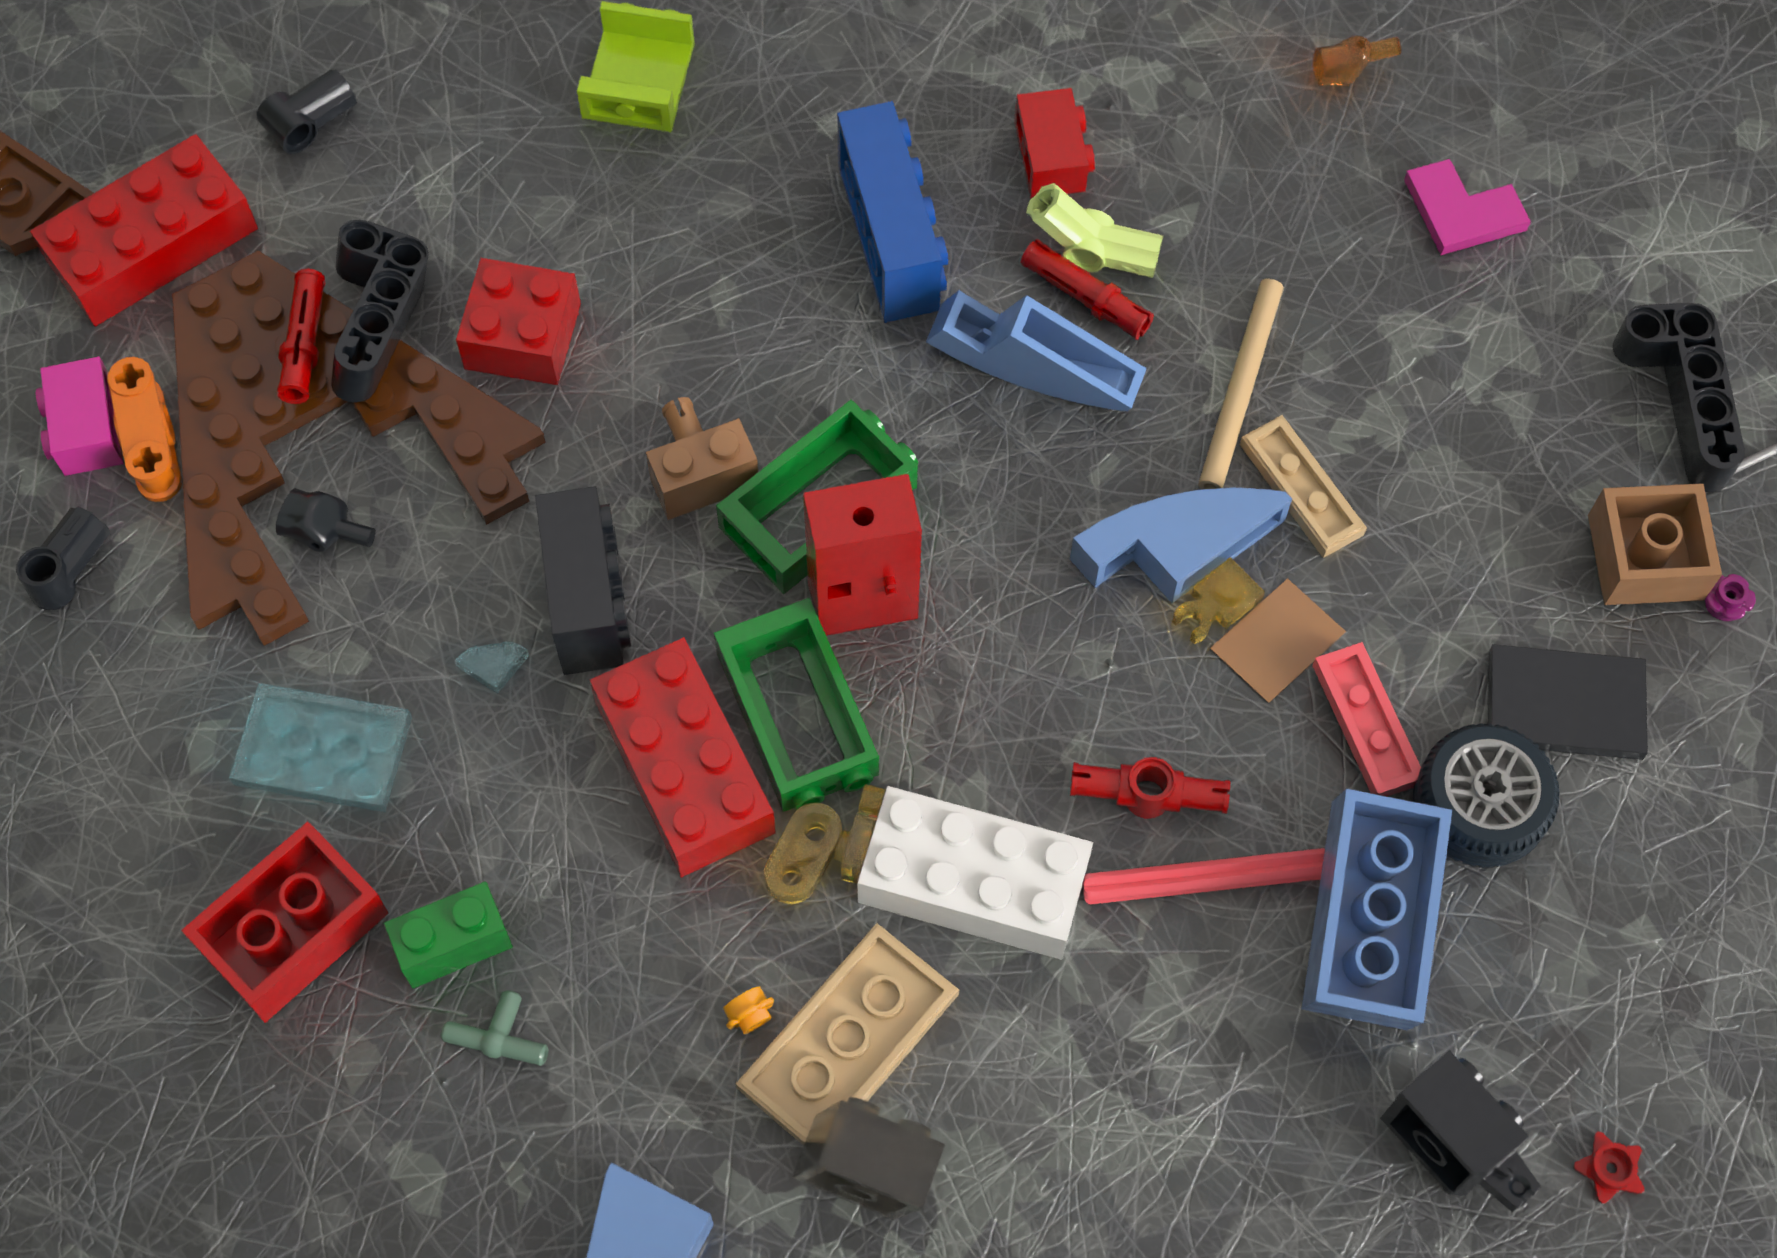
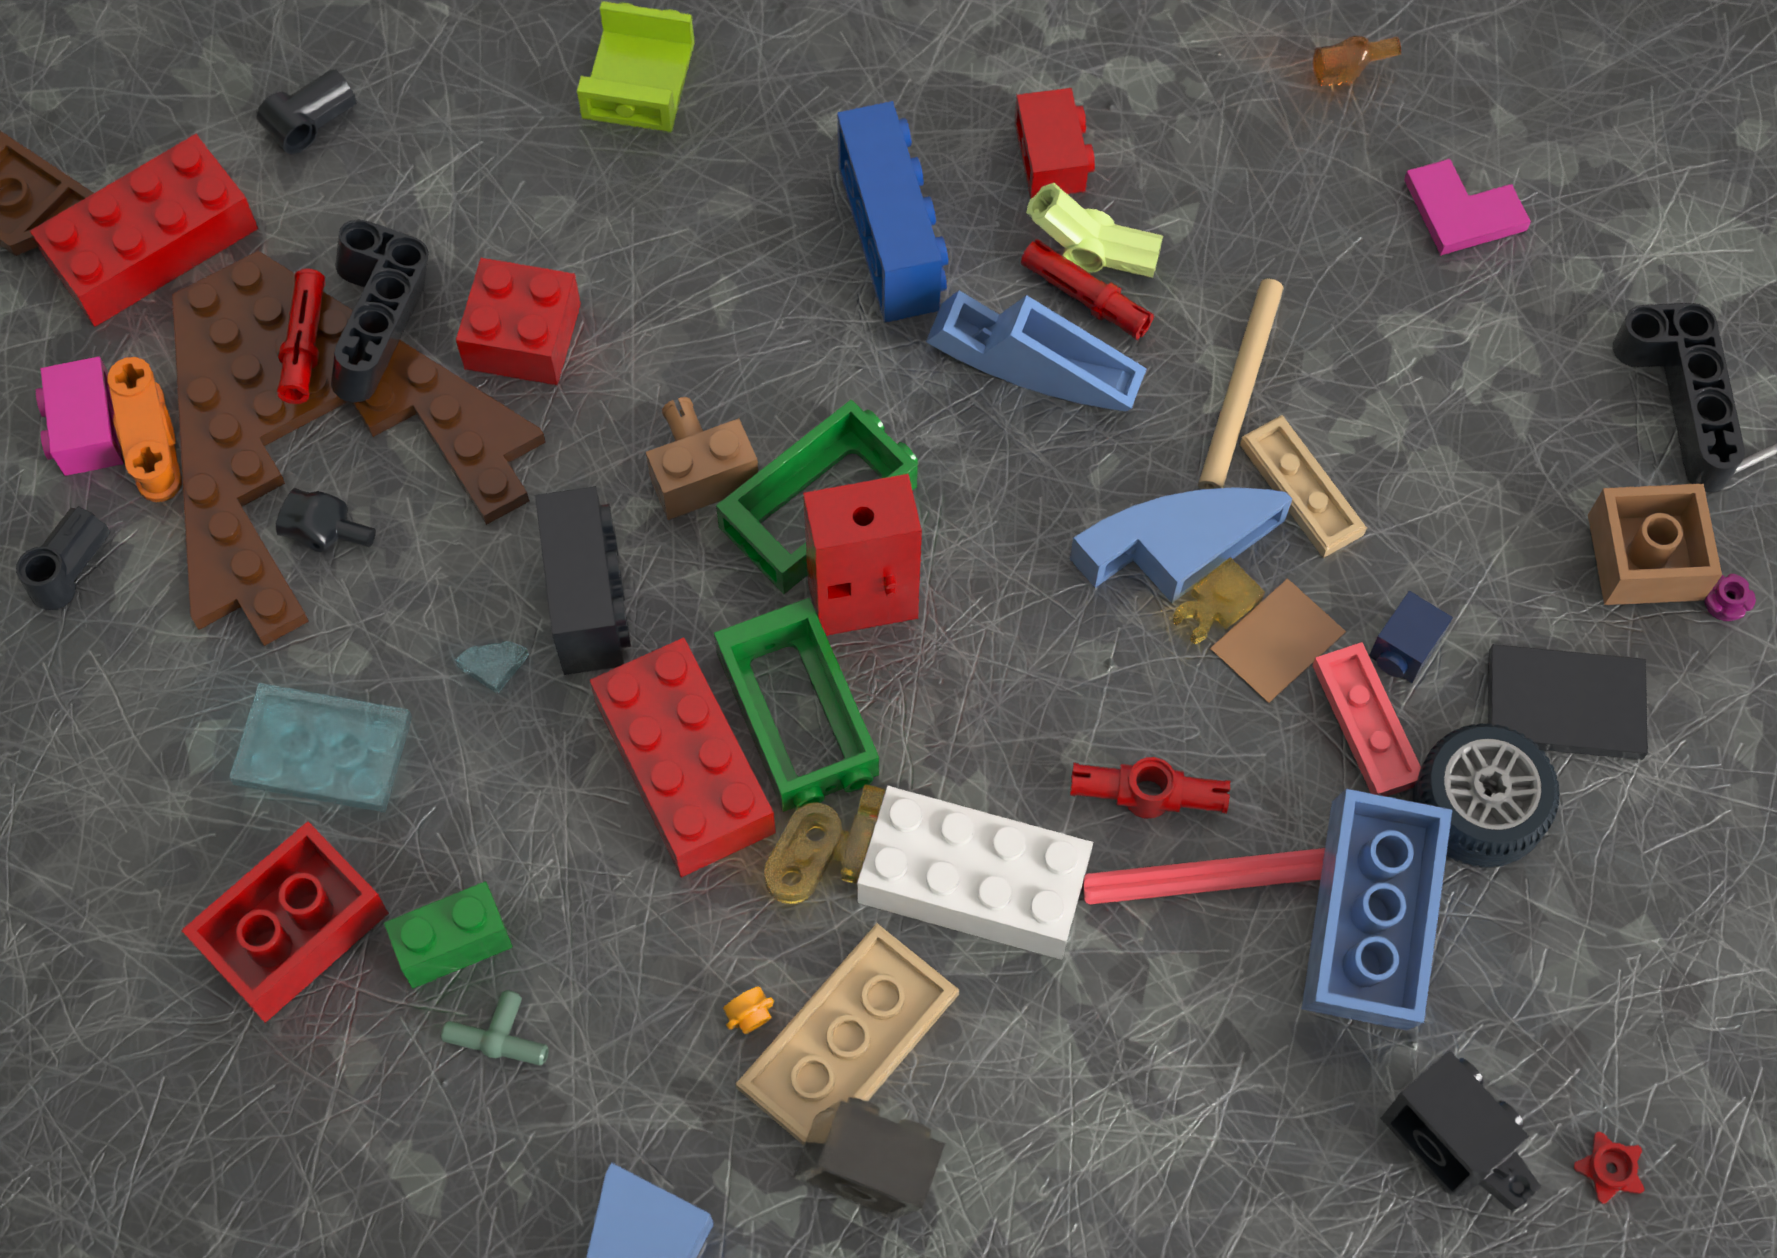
(1410, 637): none -> dark blue brick

